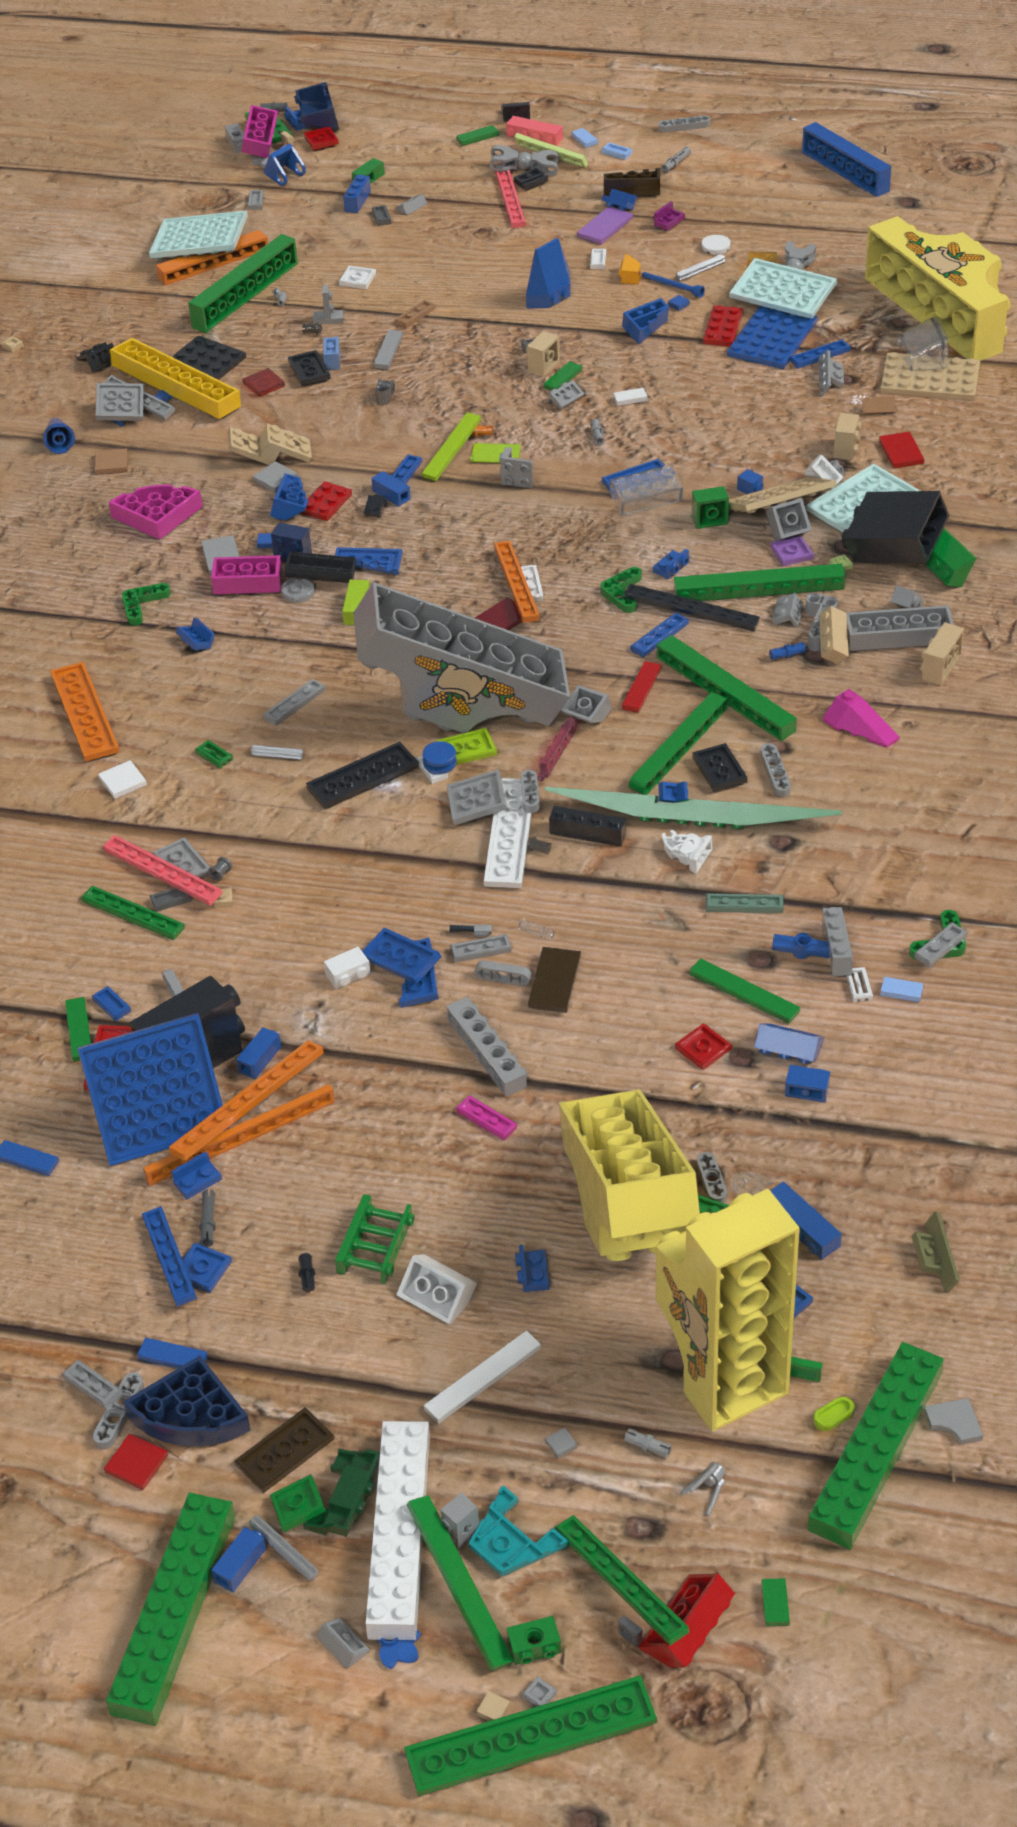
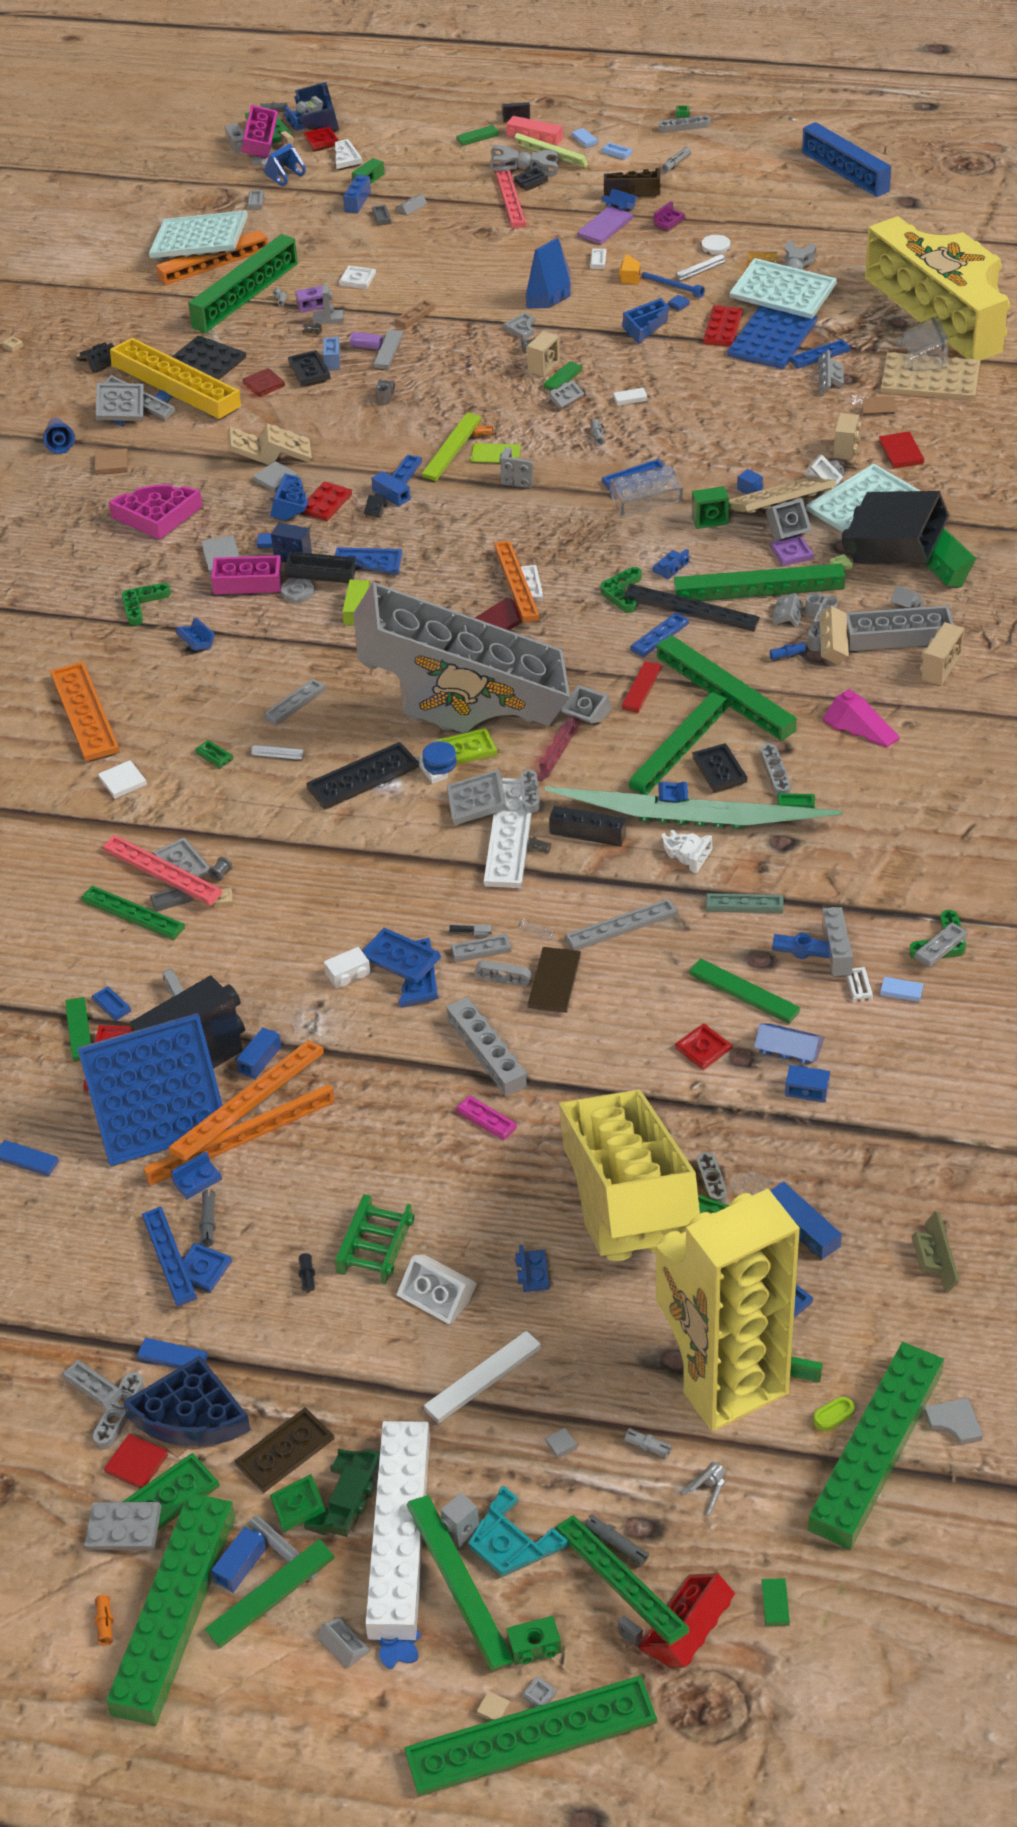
(103, 1620): none -> orange pin
(123, 1526): none -> light grey plate
(173, 1487): none -> green tile
(269, 1593): none -> green tile
(309, 106): none -> light grey leg
(309, 299): none -> medium lavender brick
(346, 154): none -> white wing
(366, 340): none -> medium lavender pin
(520, 326): none -> light grey tile
(609, 1535): none -> dark grey pin
(621, 924): none -> light grey tile
(682, 111): none -> green tile
(796, 800): none -> green tile

